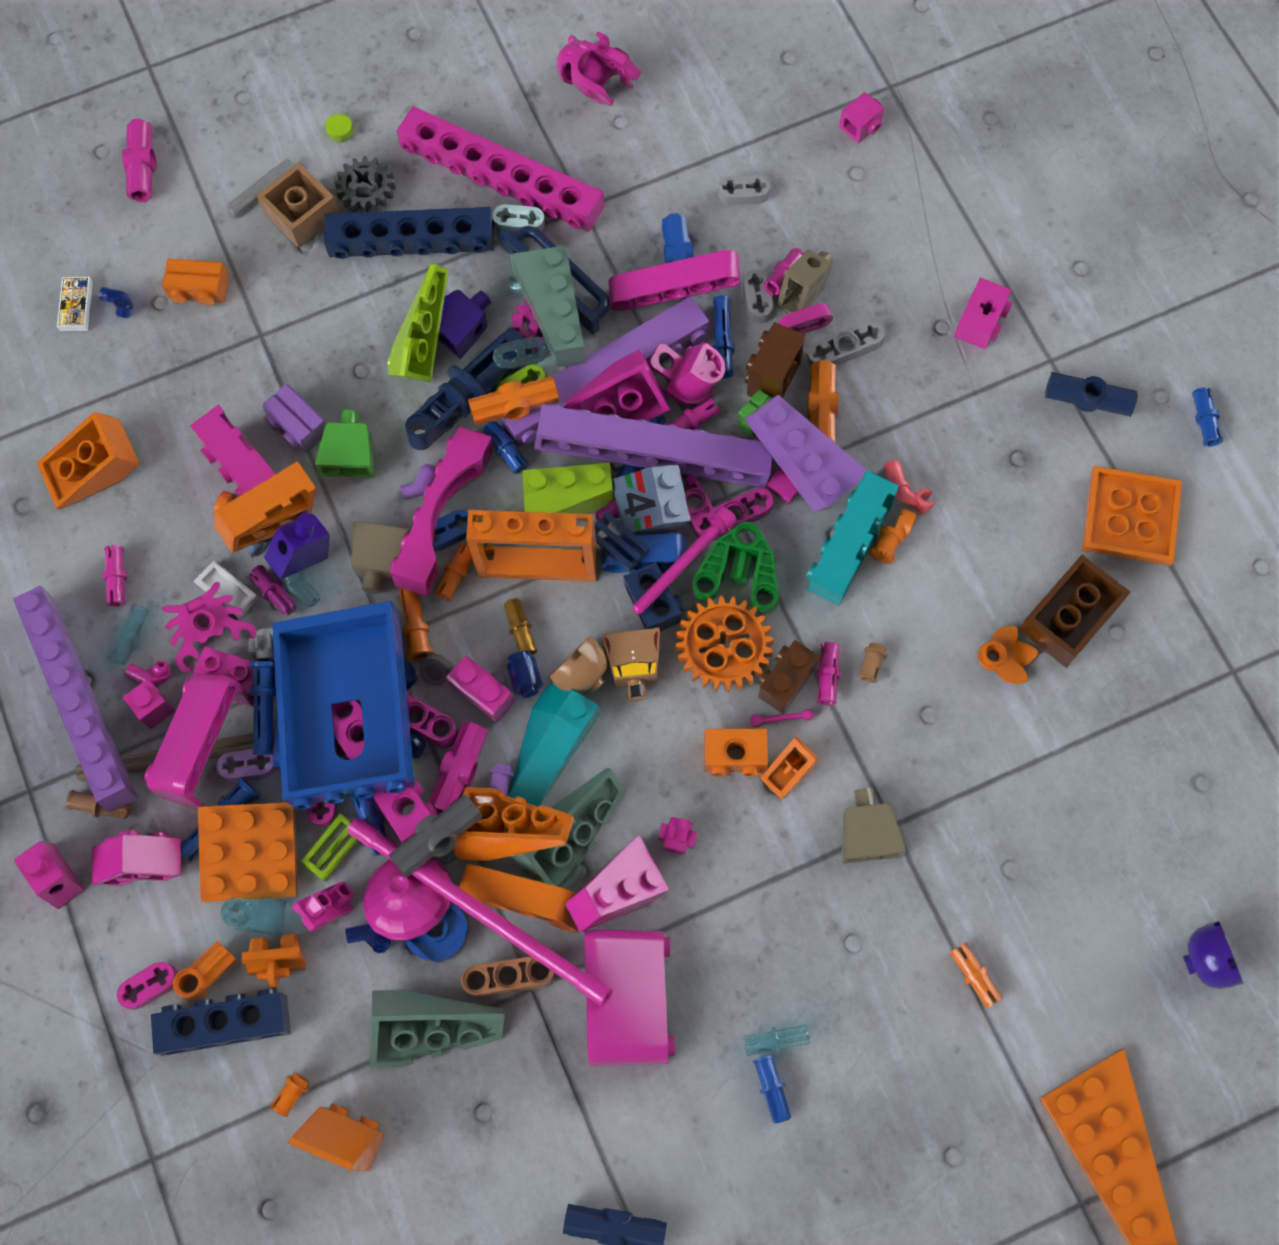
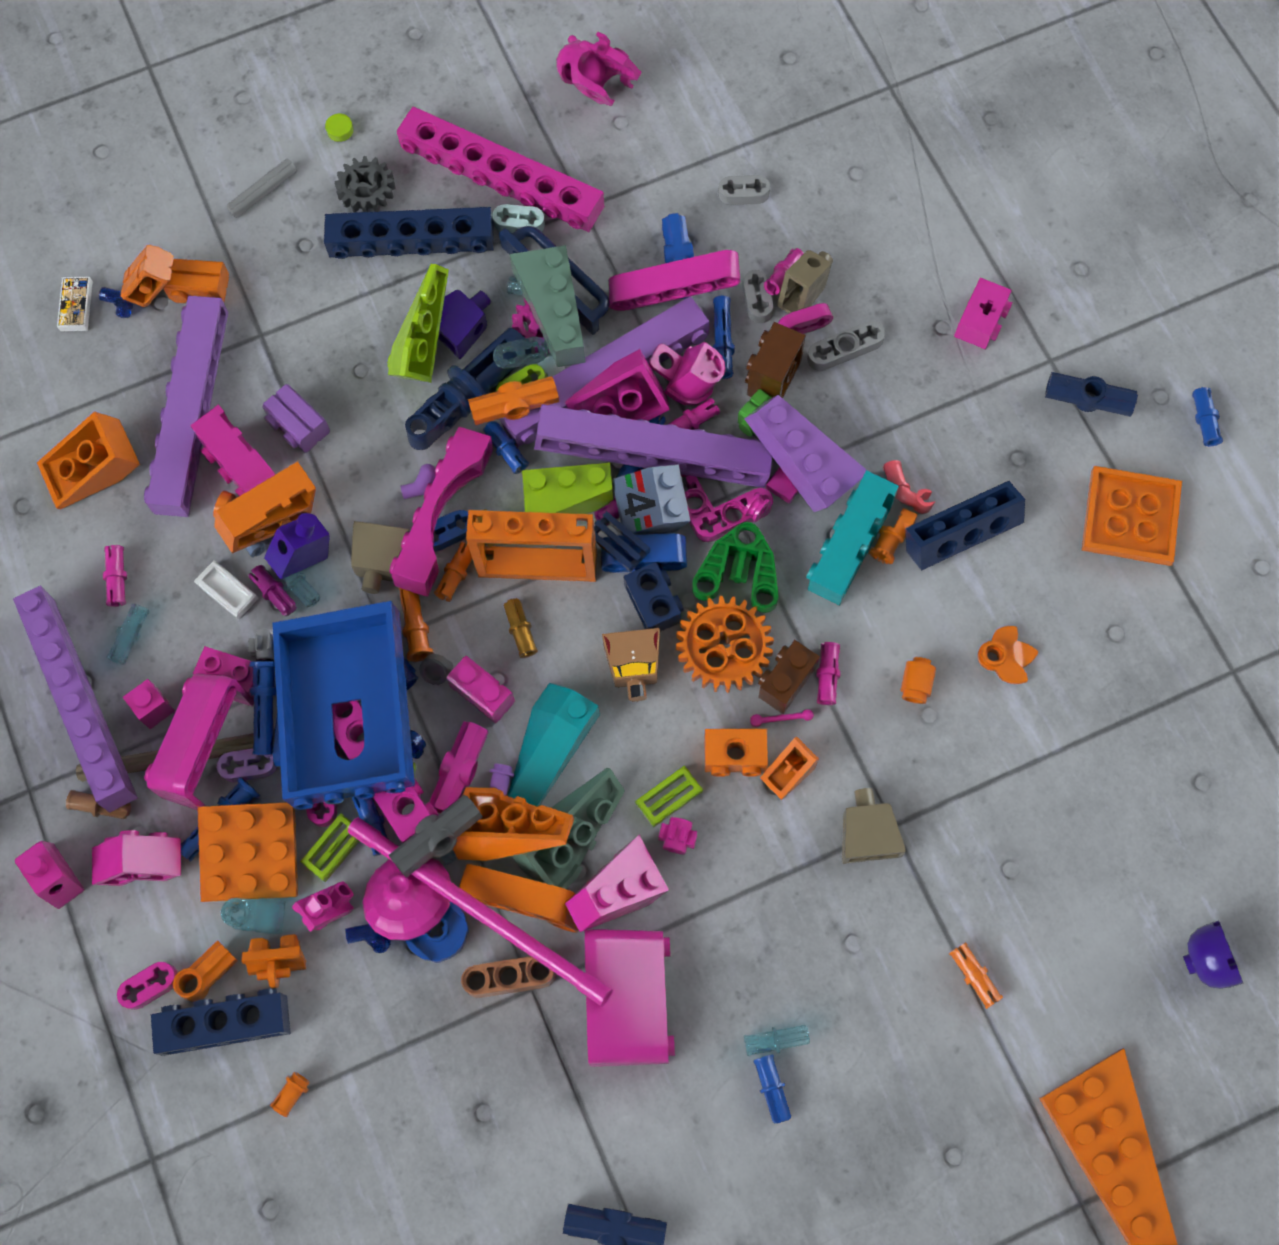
(139, 160): dark pink piece -> none
(147, 275): none -> orange brick
(157, 674): dark pink arm -> none
(188, 399): none -> medium lavender brick
(201, 620): dark pink animal -> none
(297, 204): medium nougat brick -> none
(339, 1138): orange slope -> none
(346, 449): bright green torso -> none
(419, 1024): sand green wedge -> none
(430, 723): dark pink beam -> none
(524, 674): clear blue brick -> none
(582, 668): medium nougat cylinder -> none
(647, 811): none -> lime tile
(722, 521): dark pink piece -> none
(756, 507): none -> dark pink bush
(822, 398): orange piece -> none
(862, 117): dark pink brick -> none
(873, 661): medium nougat pin -> none
(918, 680): none -> orange brick
(965, 525): none -> dark blue brick
(1074, 610): reddish brown brick -> none

